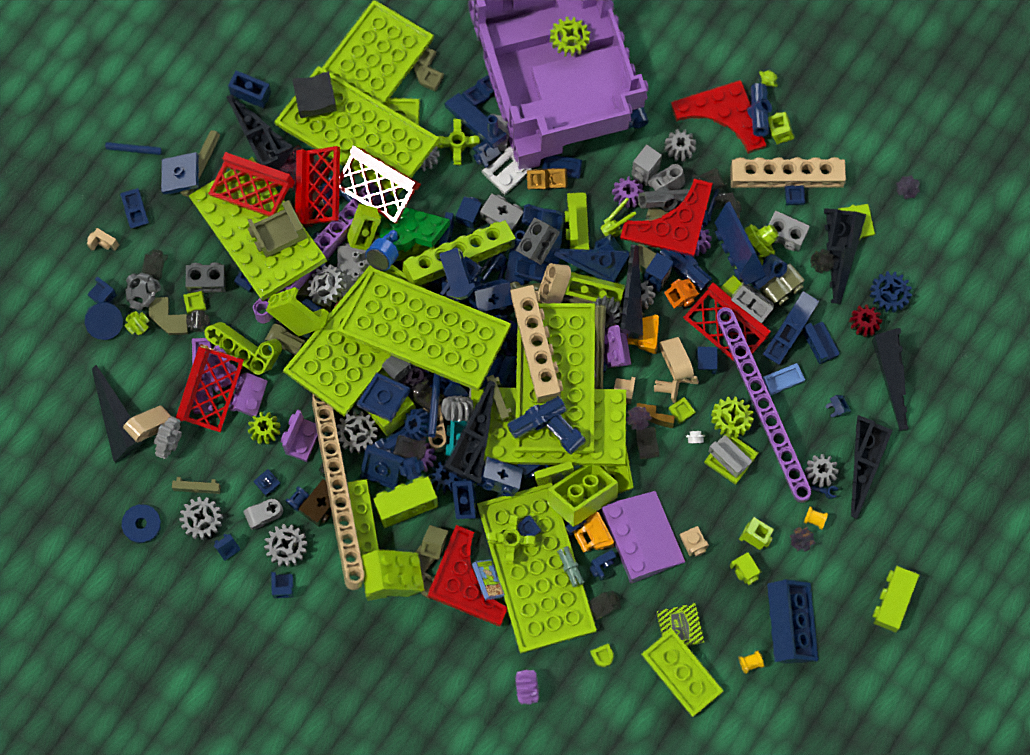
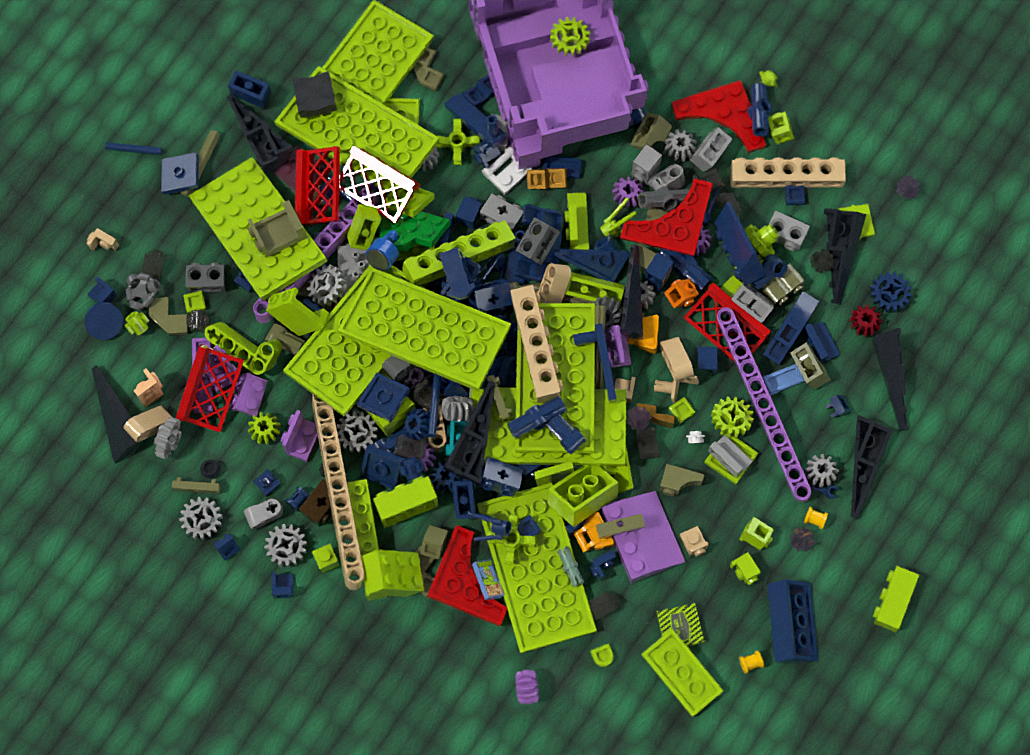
(134, 208): dark blue slope -> none
(135, 514): dark blue tile -> none
(149, 390): none -> light nougat bracket
(210, 469): none -> black plate
(260, 173): red fence -> none
(325, 558): none -> lime brick
(418, 201): none -> lime tile
(499, 527): none -> dark blue plant
(599, 336): none -> dark blue piece
(629, 524): none -> olive piece
(652, 129): none -> olive arch
(677, 478): none -> olive arch
(710, 149): none -> light grey brick
(810, 367): none -> olive arch

